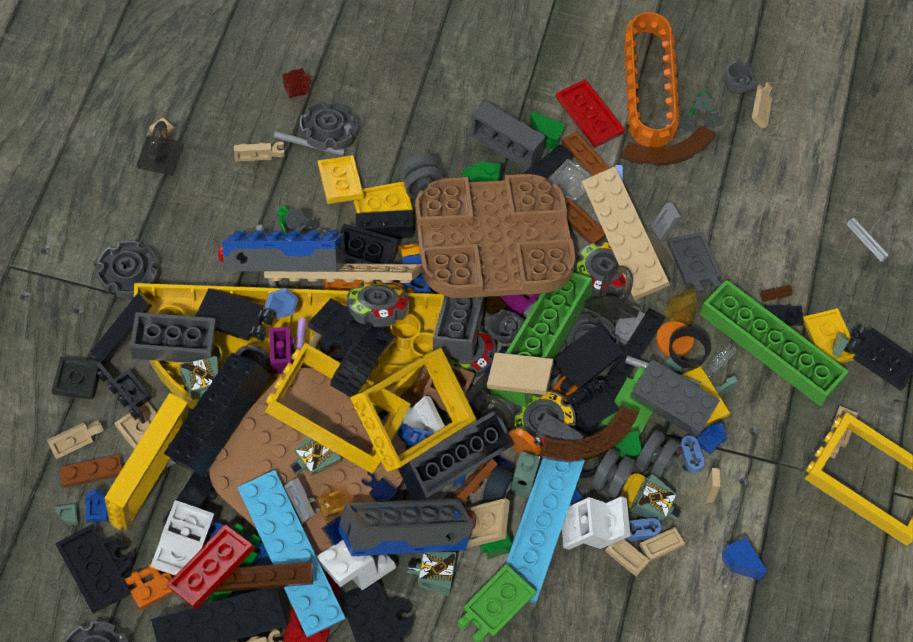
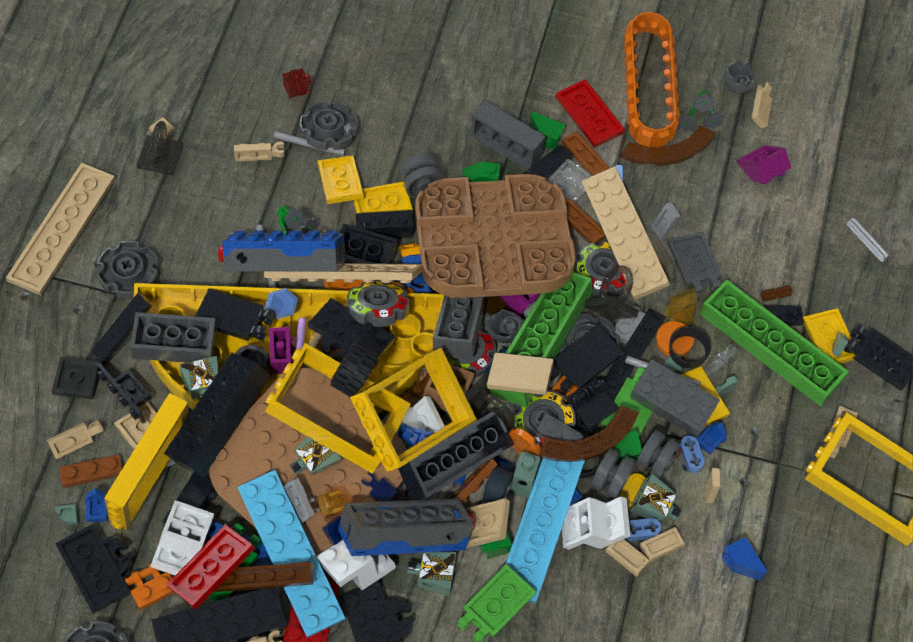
(60, 229): none -> tan plate
(765, 163): none -> magenta slope

